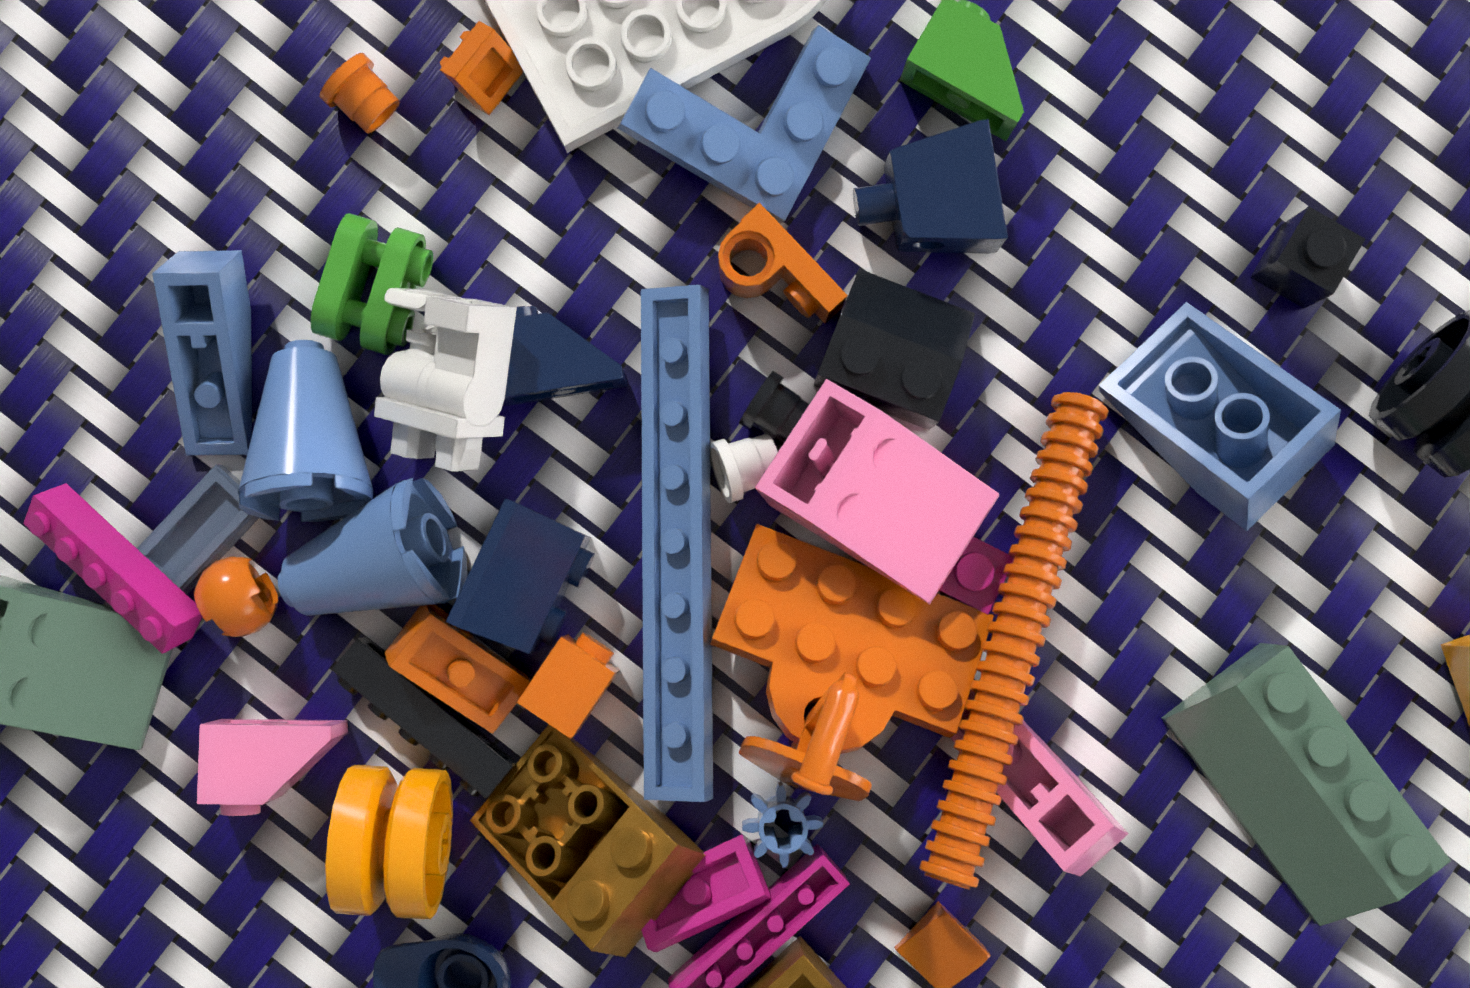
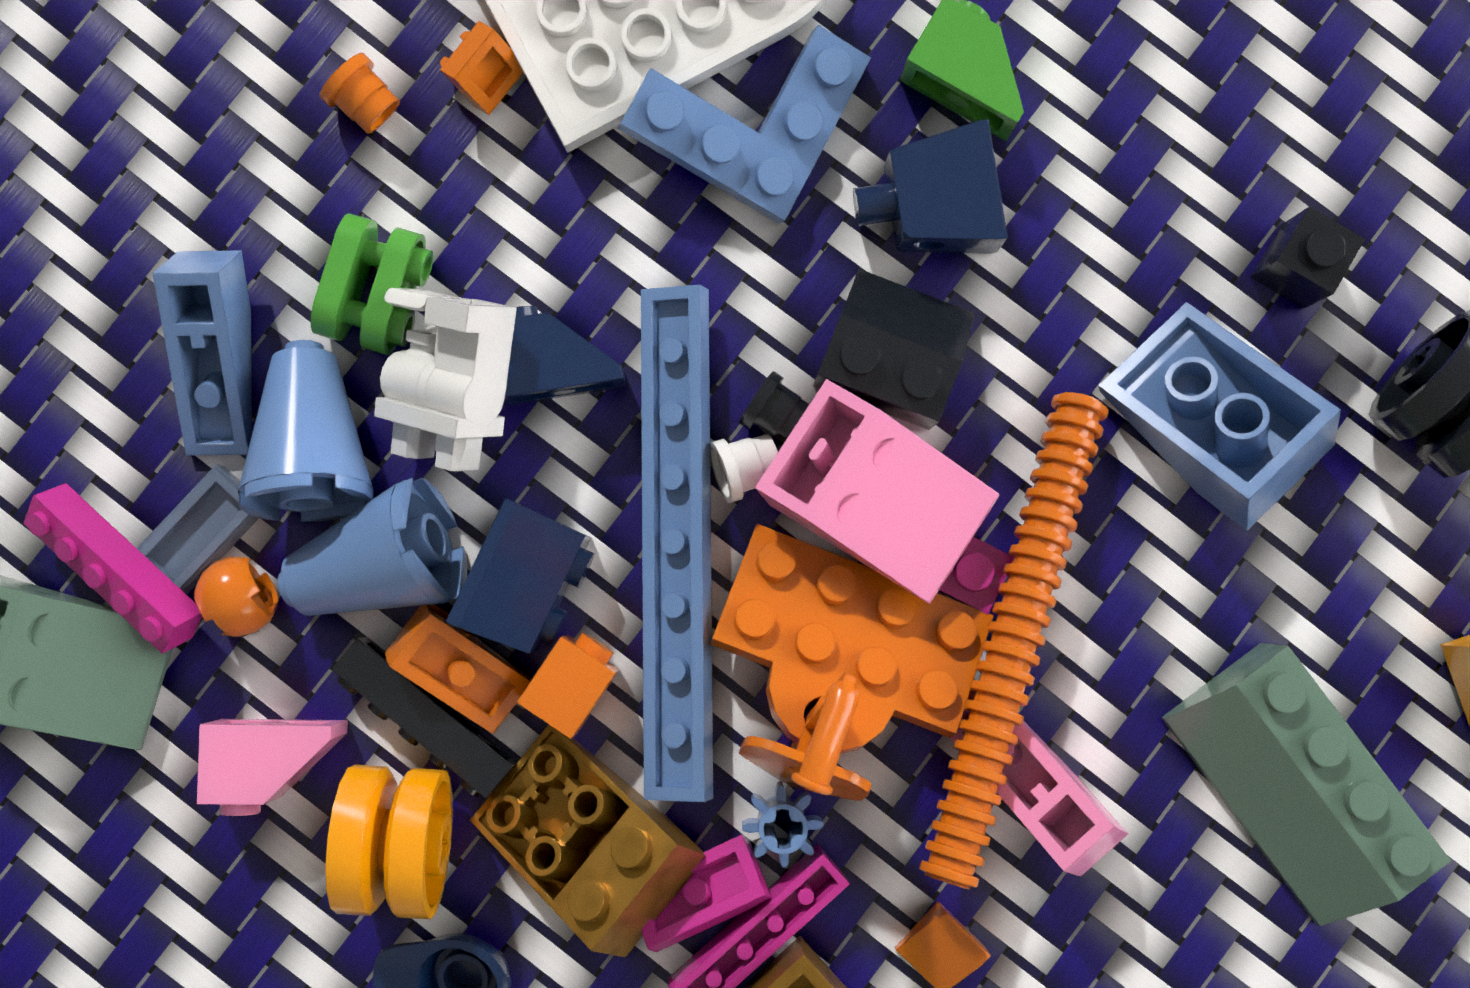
(808, 284): orange plate -> none

